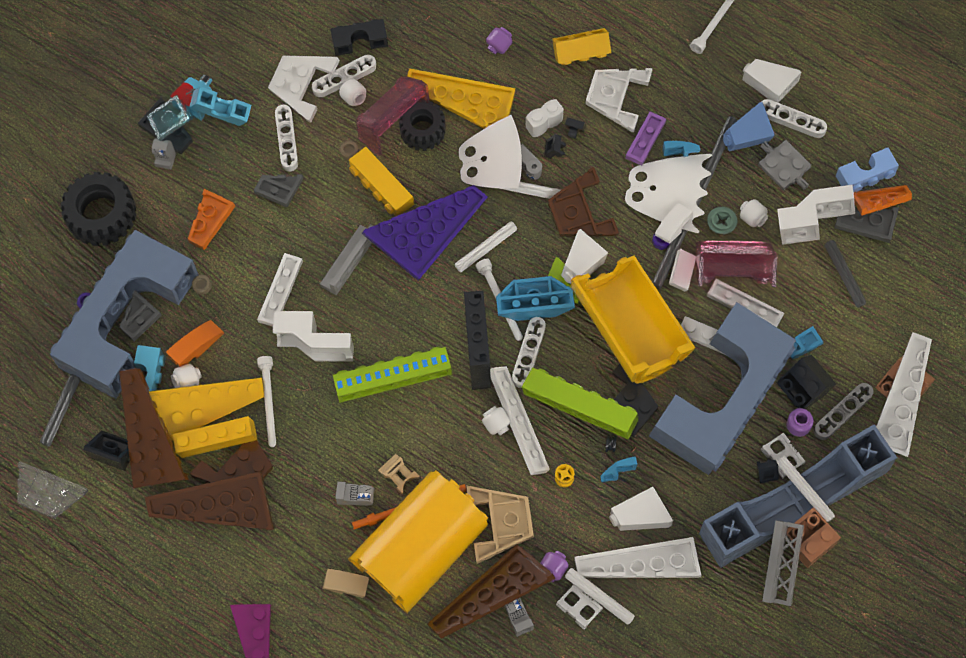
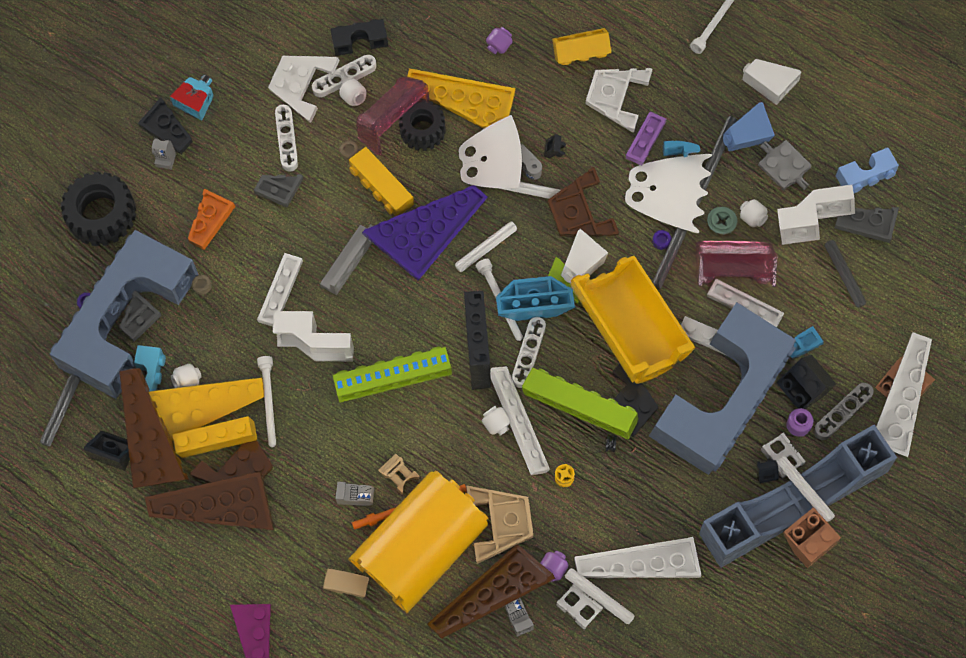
(45, 491): clear wing -> none
(169, 117): clear light blue slope -> none
(194, 343): orange slope -> none
(231, 111): medium azure arch -> none
(543, 118): white brick -> none
(575, 126): black tile -> none
(611, 473): dark azure slope -> none
(641, 512): white slope -> none
(672, 223): white slope -> none
(682, 270): white tile -> none
(775, 563): light grey fence -> none
(793, 116): white beam -> none
(878, 199): orange wing -> none

